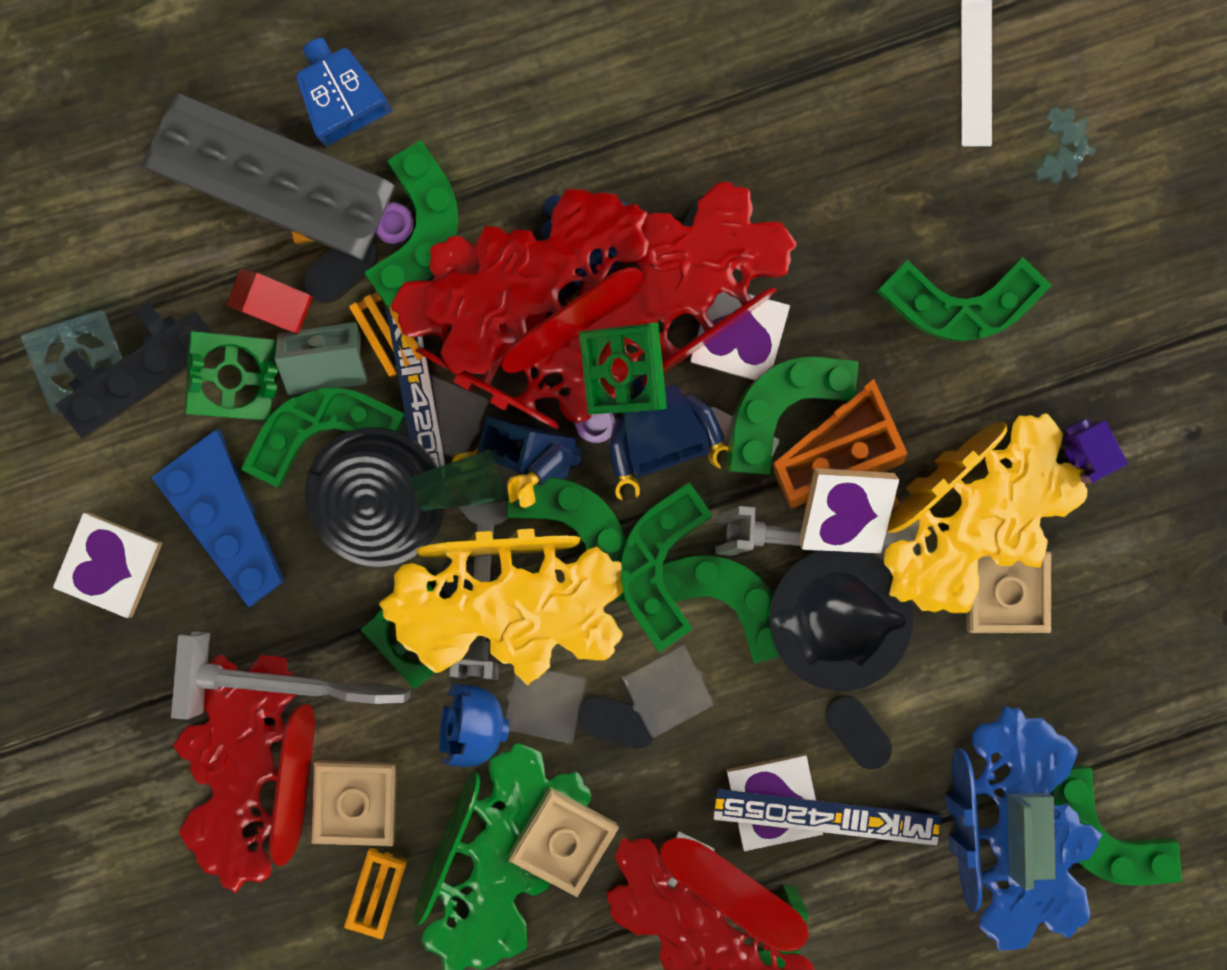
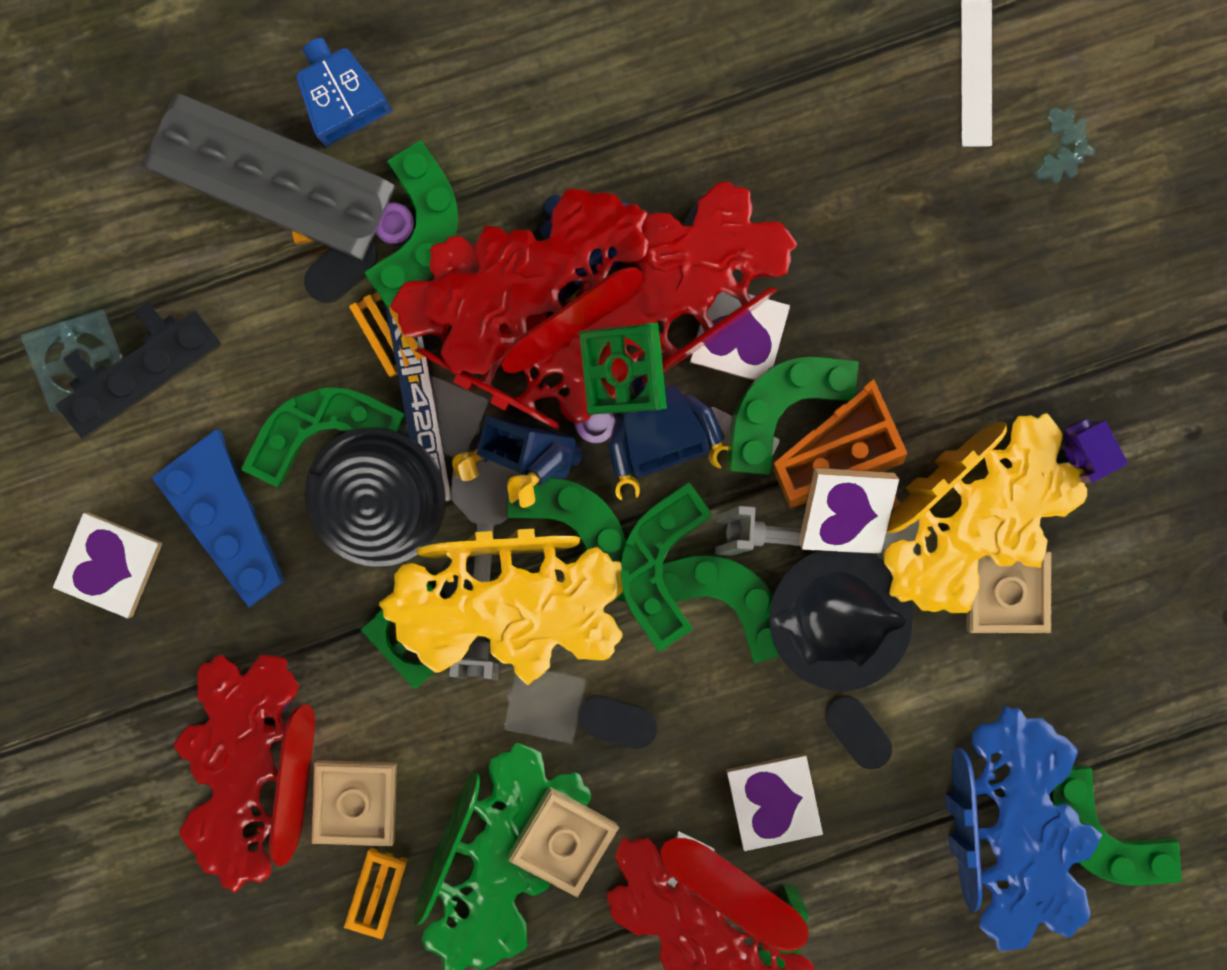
(195, 675): light grey piece -> none
(263, 352): green piece -> none
(269, 300): slope -> none
(320, 358): sand green panel -> none
(460, 483): clear green wing -> none
(472, 726): blue cylinder -> none
(668, 691): clear piece -> none
(826, 817): sticker -> none
(962, 318): green plate -> none
(1031, 838): sand green panel -> none

